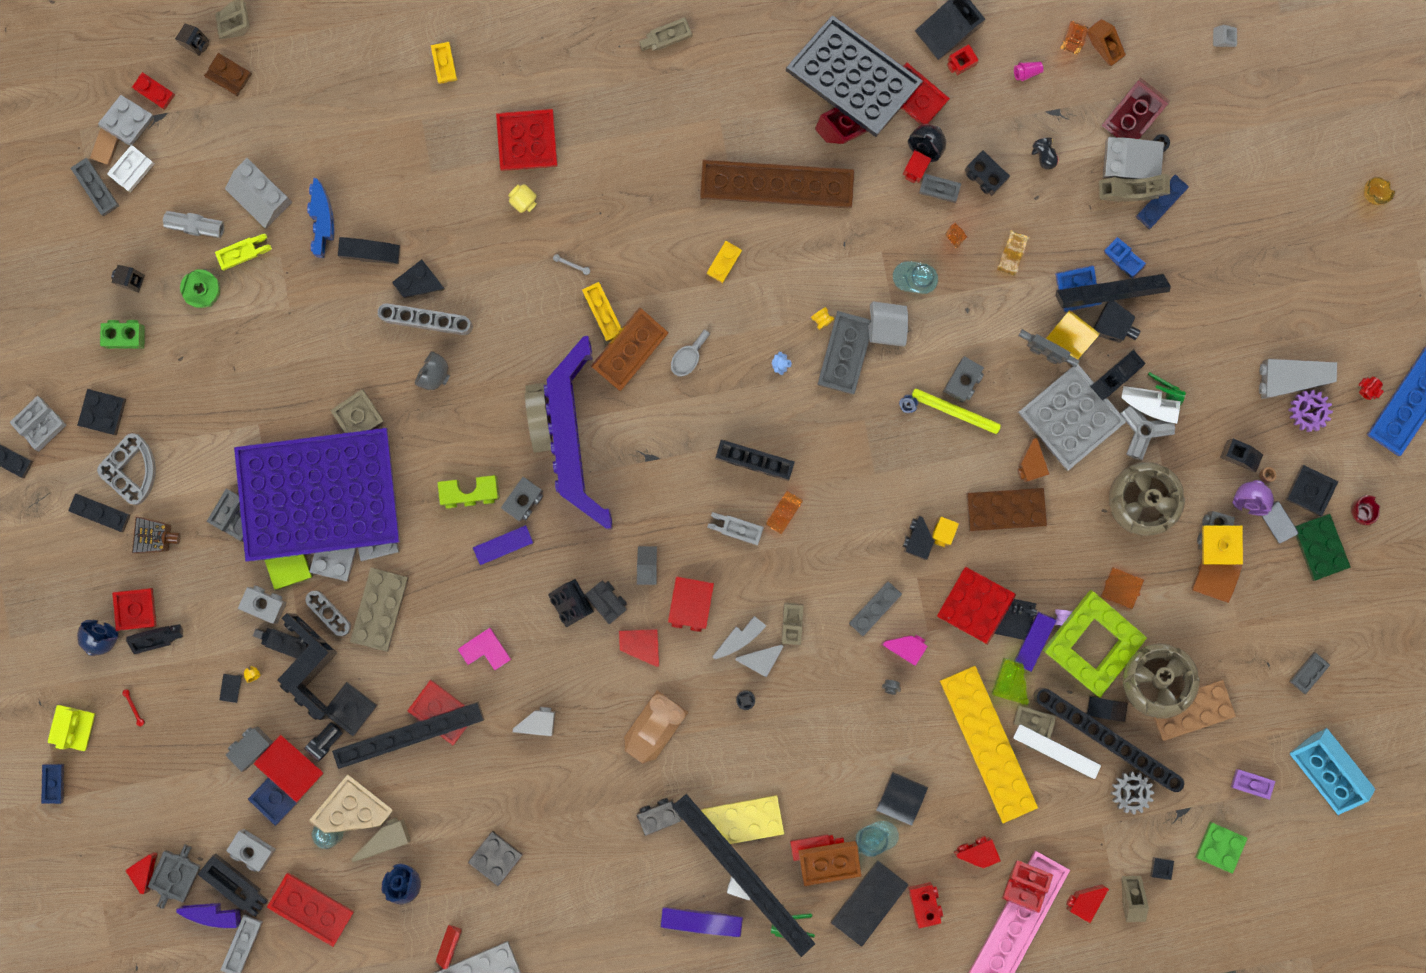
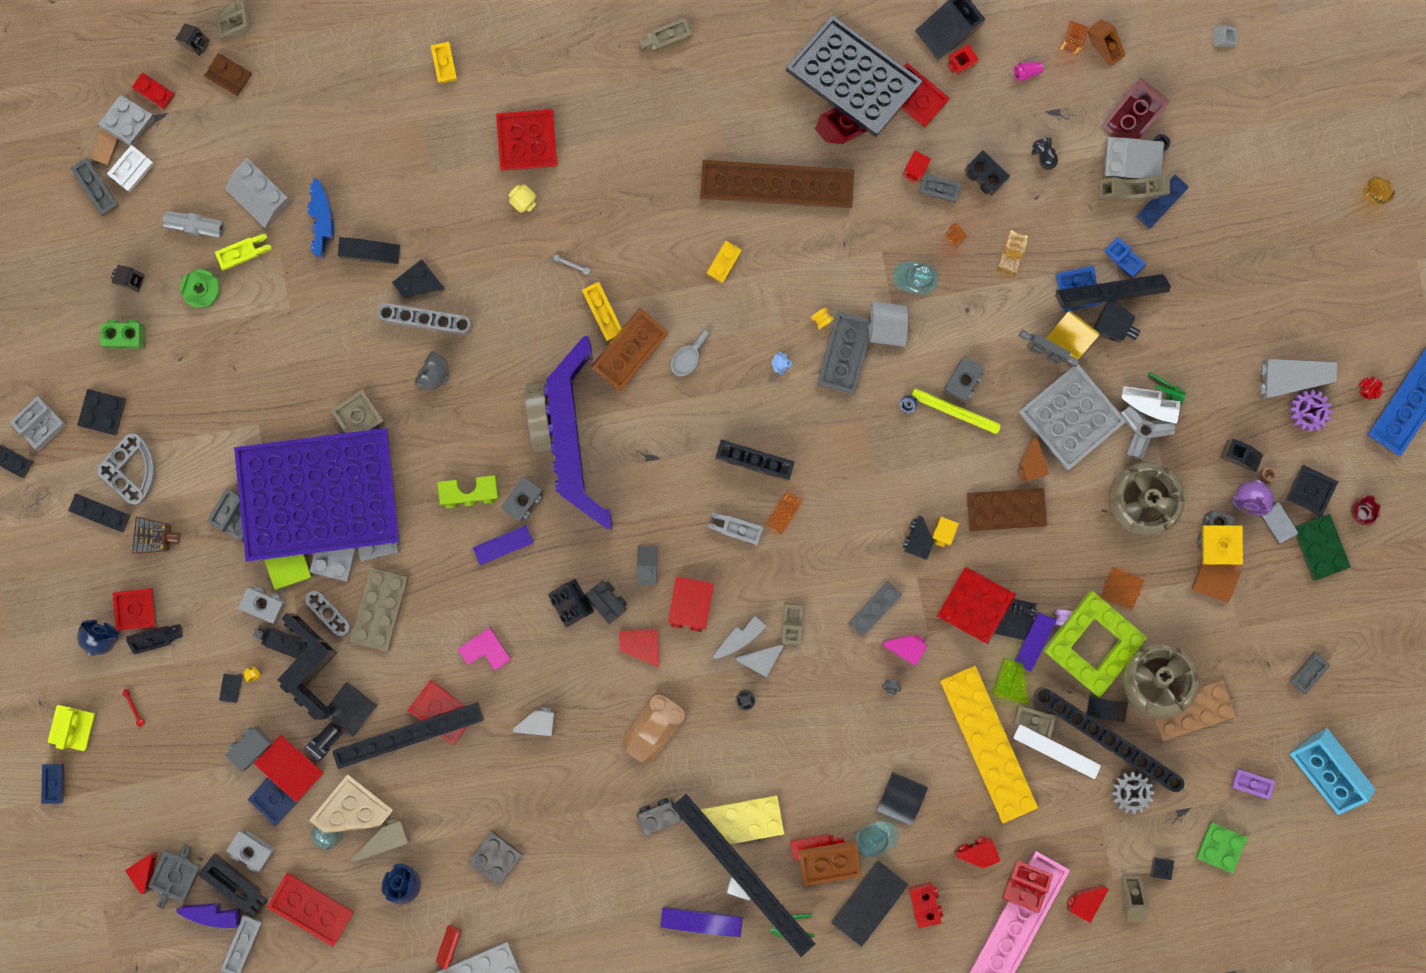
(928, 141): black cylinder -> none
(1118, 375): black slope -> none

